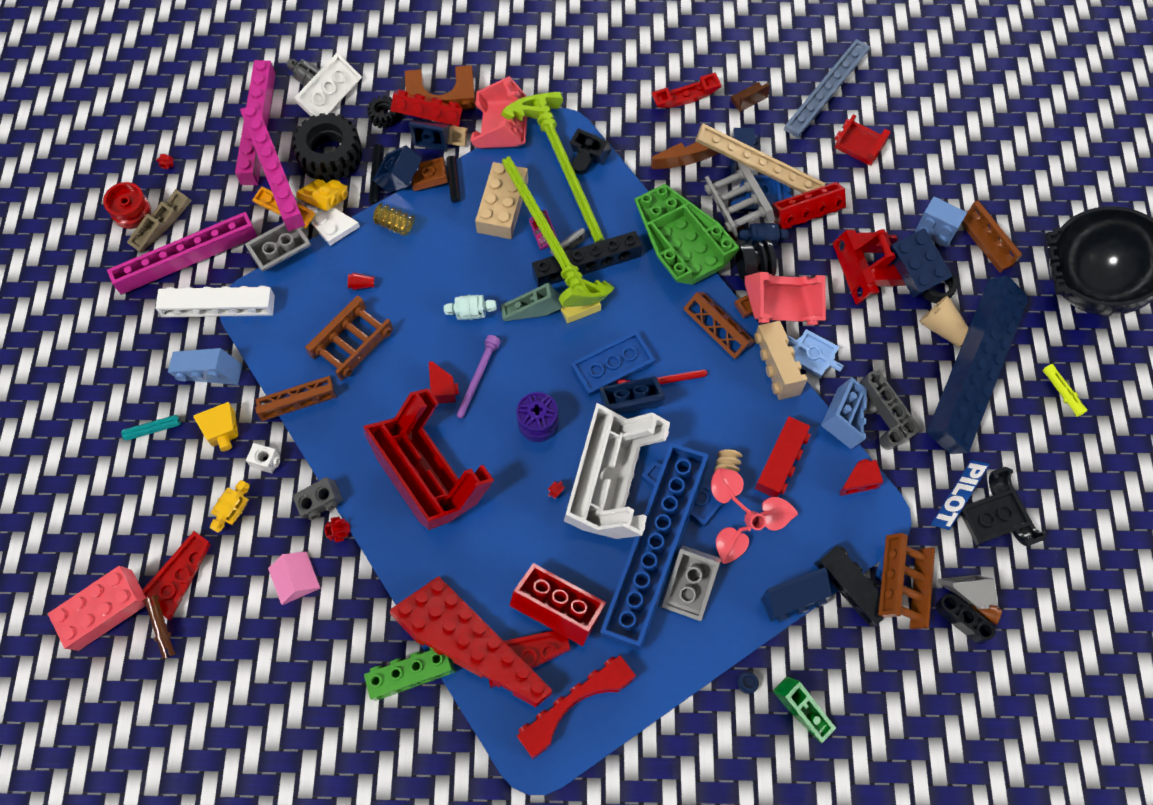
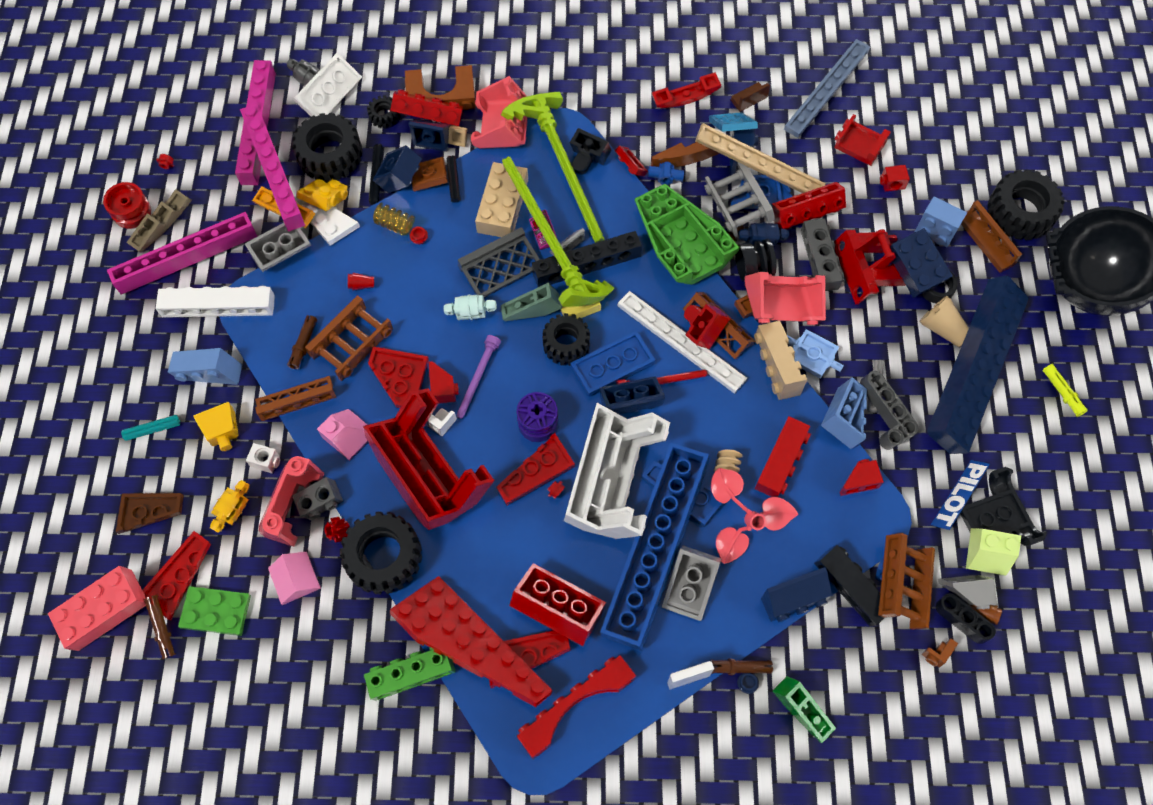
(147, 508): none -> reddish brown wing
(214, 611): none -> bright green plate
(296, 473): none -> coral windscreen
(298, 349): none -> reddish brown pin
(344, 433): none -> bright pink slope
(367, 531): none -> black tyre
(398, 372): none -> red plate
(418, 235): none -> red plate
(441, 421): none -> white panel
(489, 252): none -> dark grey fence
(543, 466): none -> red wing
(566, 326): none -> black tyre
(631, 161): none -> red piece
(666, 173): none -> blue axle
(679, 341): none -> white tile
(690, 675): none -> white tile
(705, 324): none -> red brick
(733, 121): none -> dark azure tile
(734, 666): none -> reddish brown pin
(814, 230): none -> dark grey brick
(894, 178): none -> red brick
(942, 653): none -> dark orange bracket
(992, 551): none -> yellowish green slope
(1037, 190): none -> black tyre

